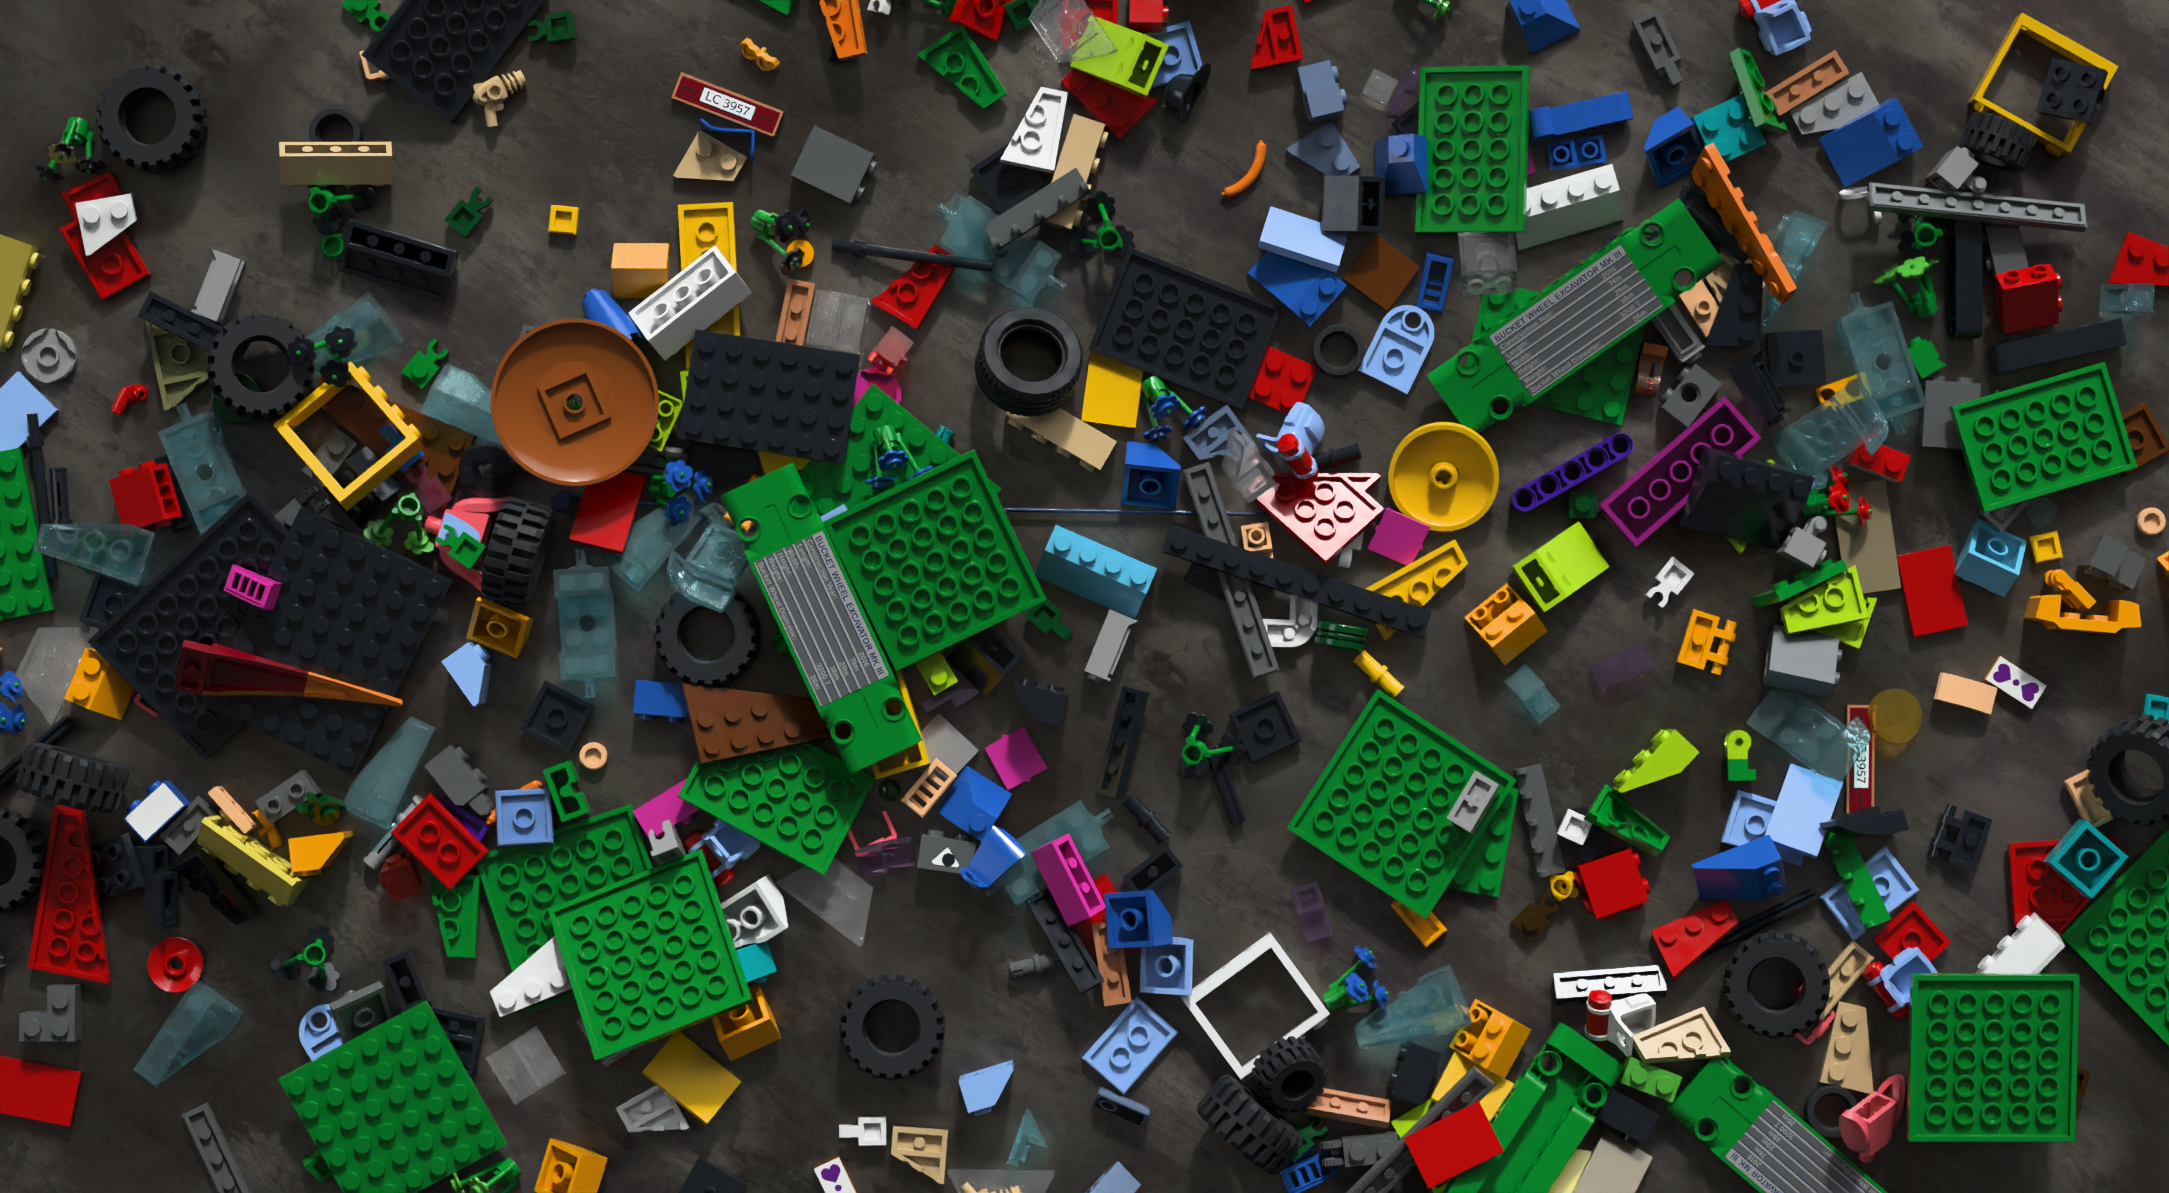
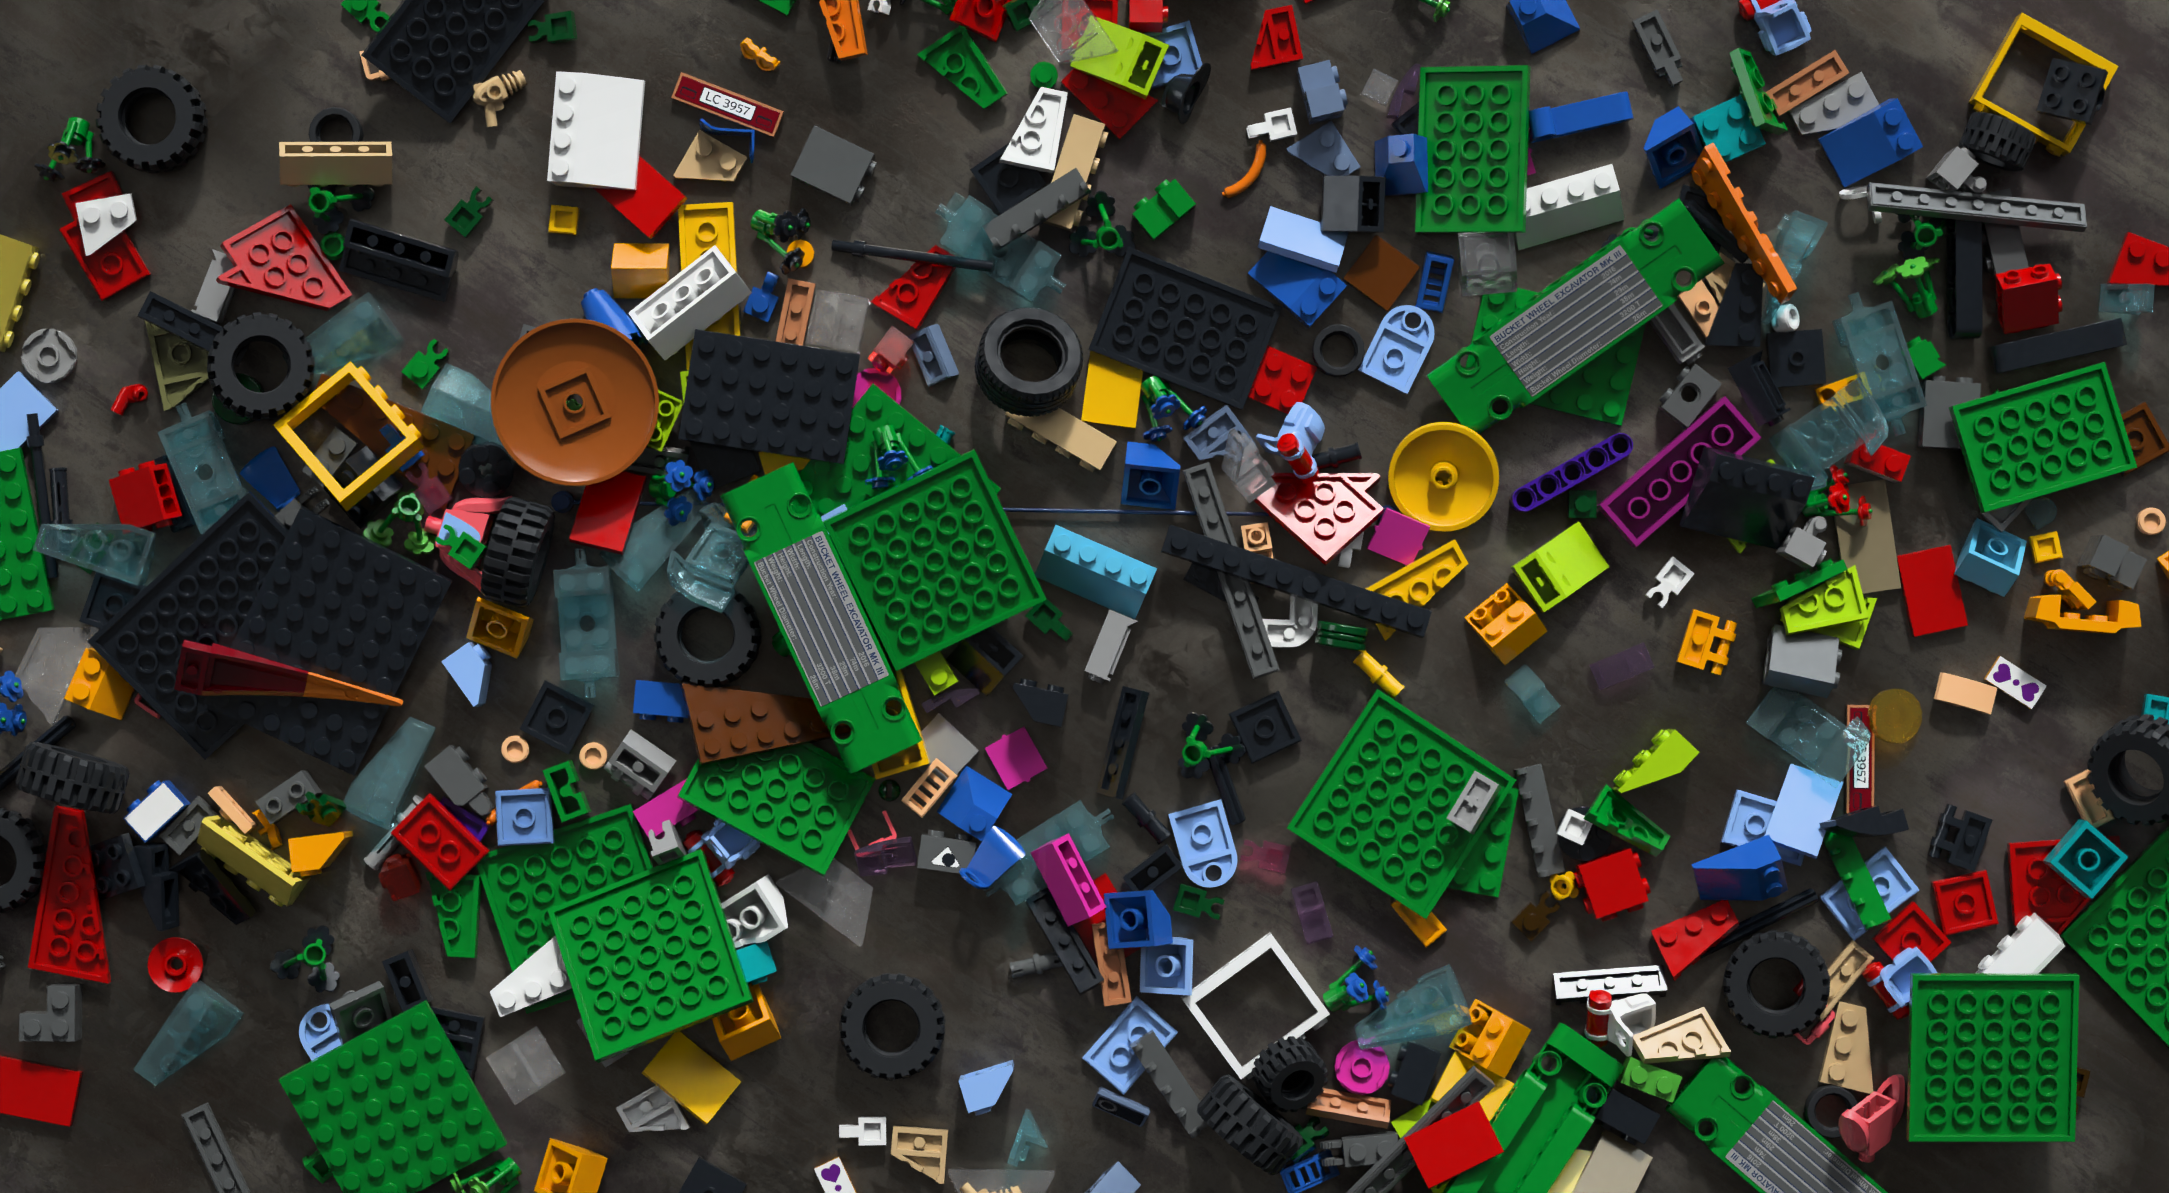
(270, 592): dark pink slope -> none
(271, 478): none -> blue piece
(283, 262): none -> red wing
(338, 346): black plant -> none
(515, 749): none -> light nougat tile
(595, 131): none -> white slope
(639, 765): none -> light grey brick
(650, 203): none -> red tile
(762, 301): none -> blue plate
(933, 355): none -> sand blue slope
(1043, 75): none -> green plate
(1163, 209): none -> green brick
(1169, 1081): none -> dark grey hinge
(1193, 901): none -> dark green plate
(1204, 841): none -> light blue tile
(1270, 856): none -> clear pink plate
(1277, 125): none -> white plate
(1361, 1070): none -> dark pink tile
(1577, 152): blue slope -> none
(1649, 369): dark orange leg -> none
(1736, 757): leg -> none
(1786, 319): none -> white tile
(1964, 902): none -> red tile

